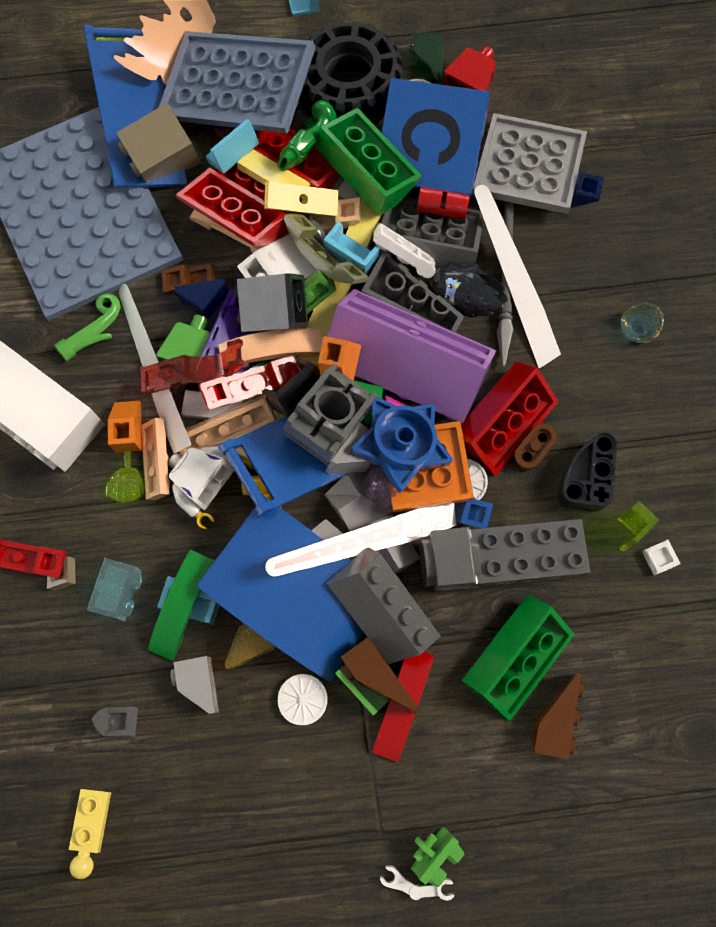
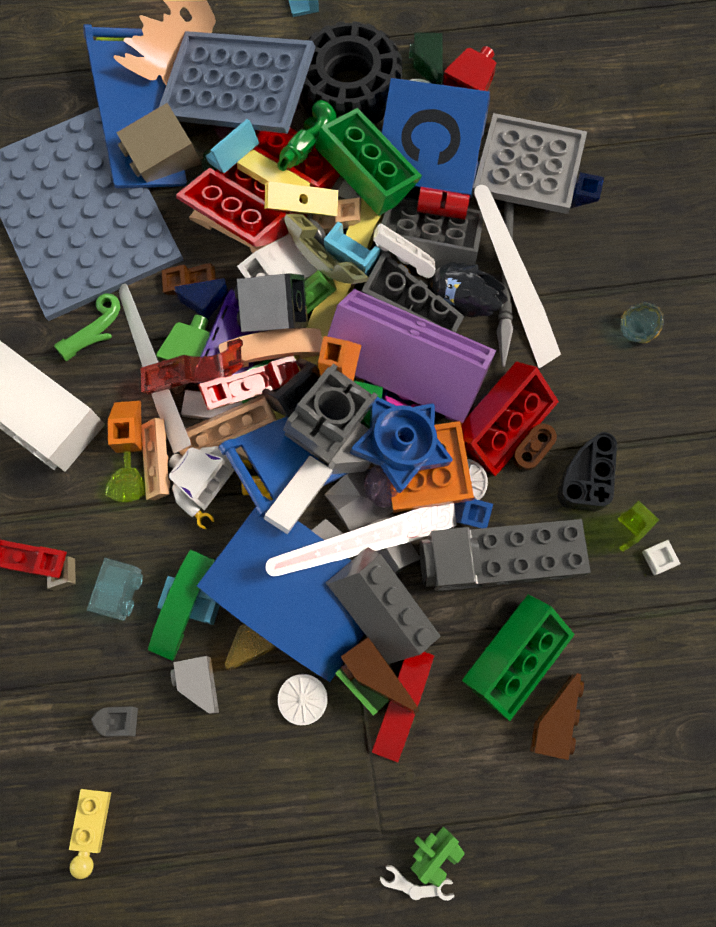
(298, 494): none -> white tile

